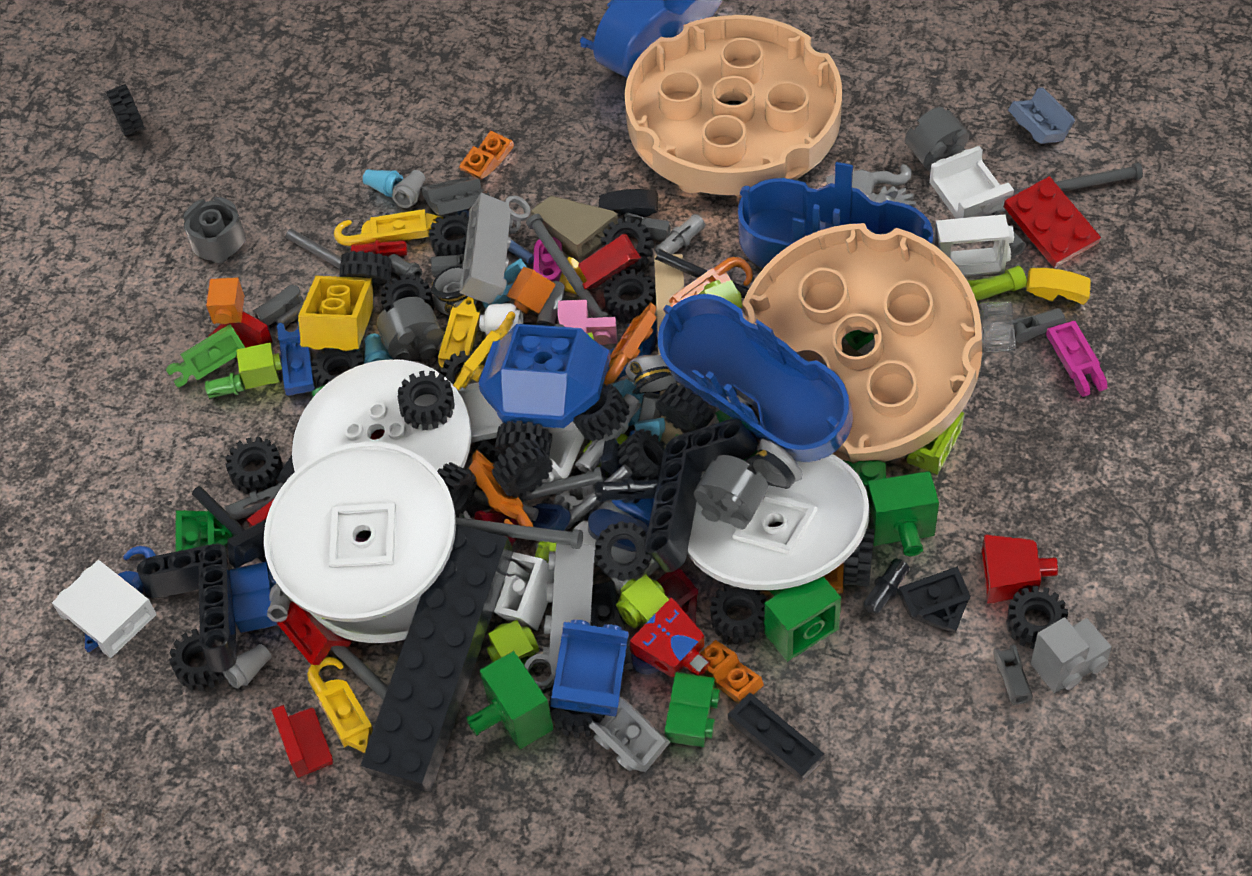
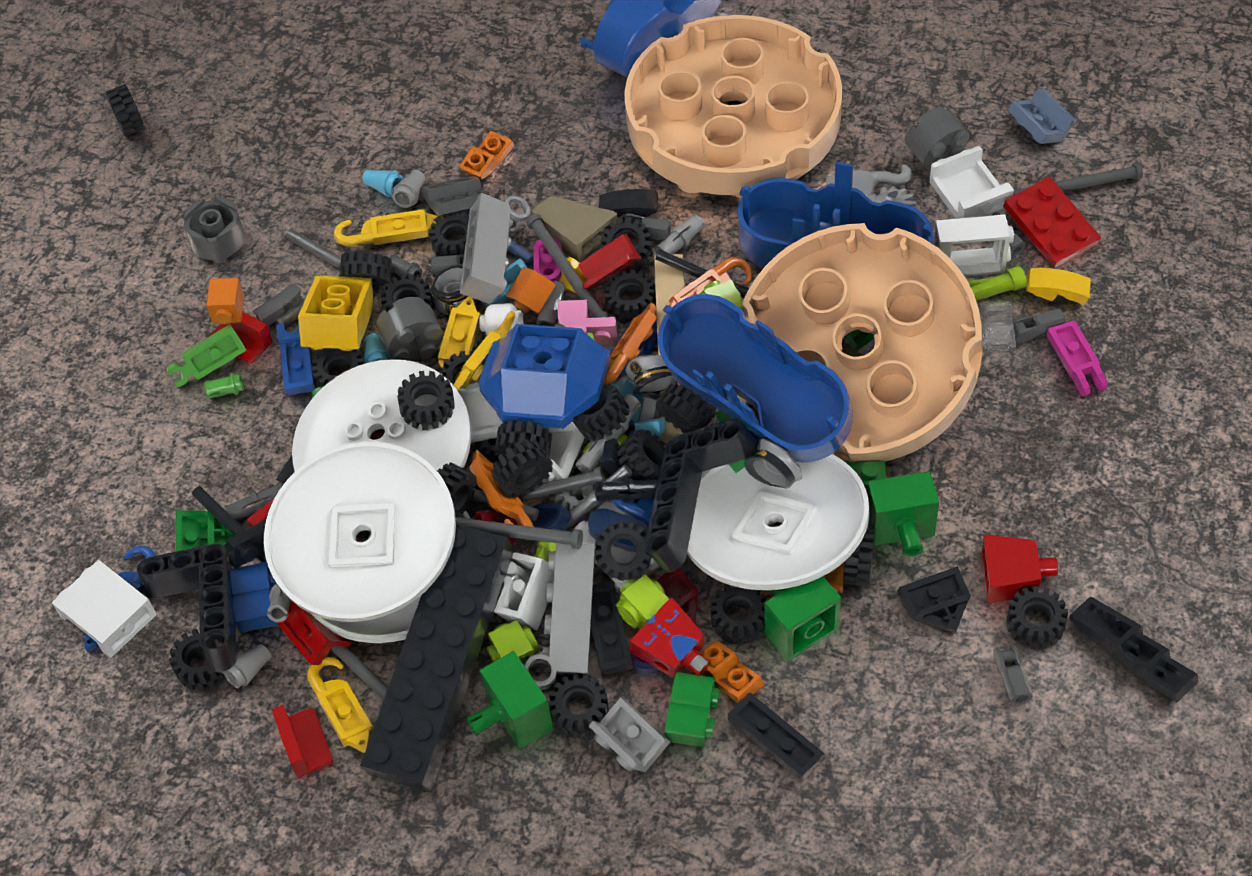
(250, 452): black tyre -> none
(258, 365): lime brick -> none
(384, 248): red axle -> none
(589, 668): blue panel -> none
(730, 491): dark grey brick -> none
(886, 586): black axle -> none
(933, 455): lime hinge -> none
(1069, 653): light grey brick -> none
(1132, 649): none -> black slope

